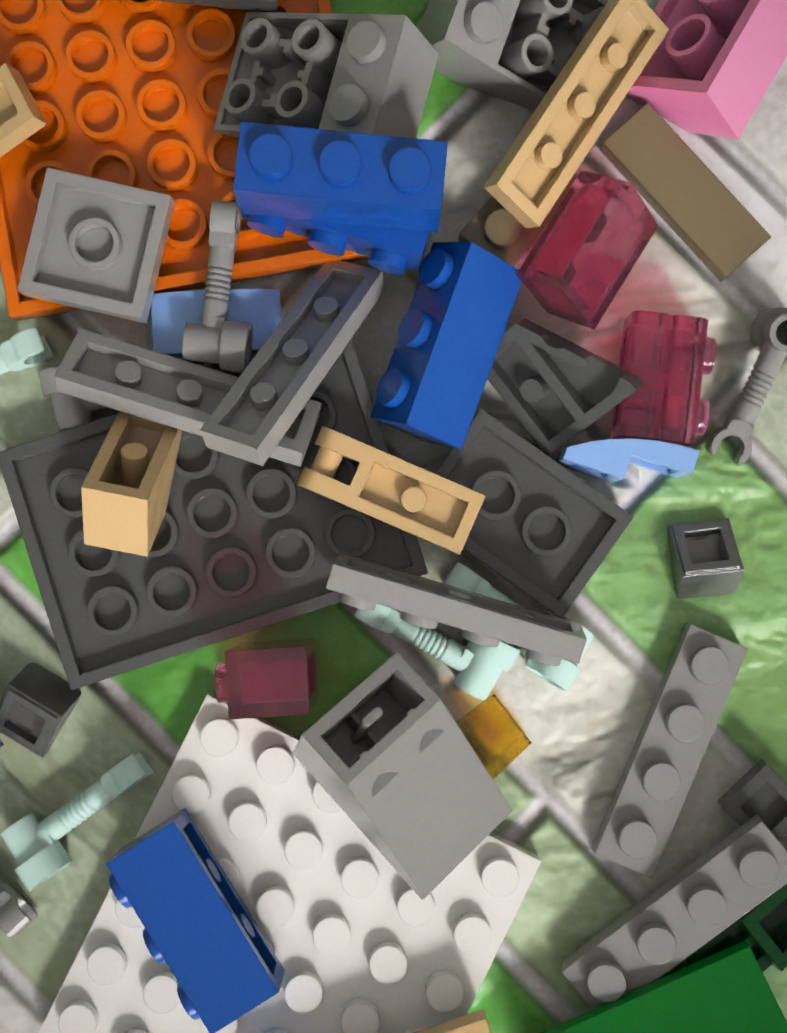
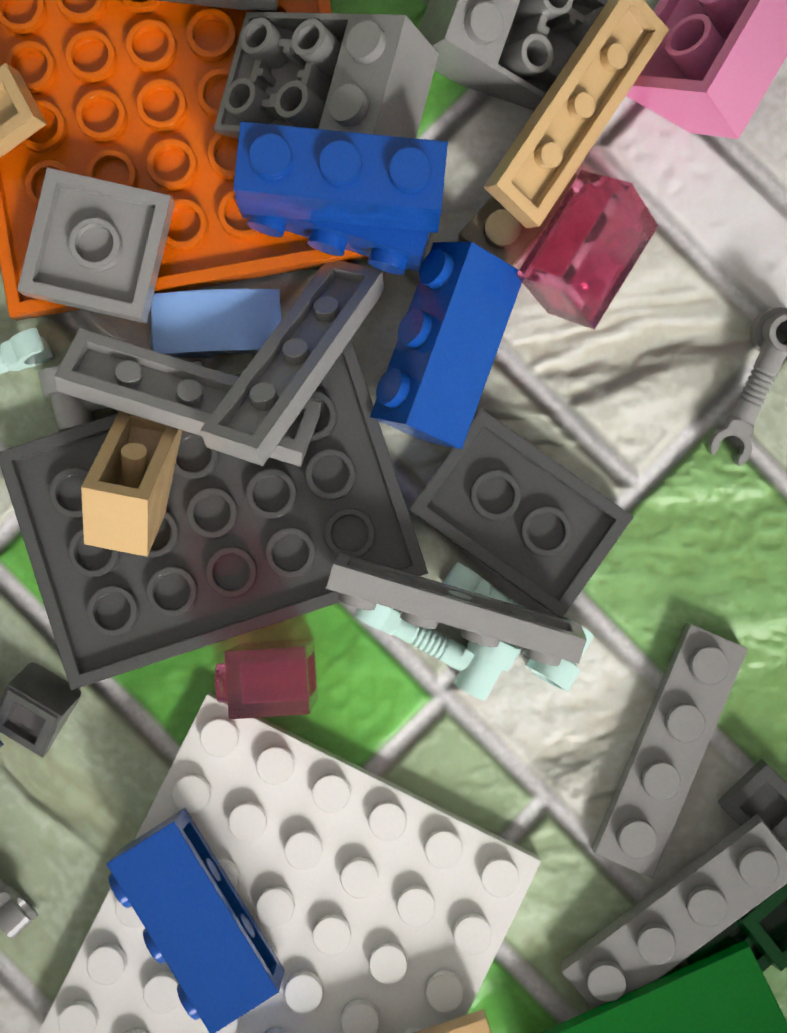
(38, 844): light aqua brick -> none
(216, 337): light grey brick -> none
(393, 491): tan plate -> none
(404, 774): light grey slope -> none
(493, 735): clear yellow slope -> none
(555, 384): dark grey wing -> none
(610, 458): light blue slope -> none
(670, 360): clear pink brick -> none
(684, 192): dark tan tile -> none
(704, 558): flat silver slope -> none

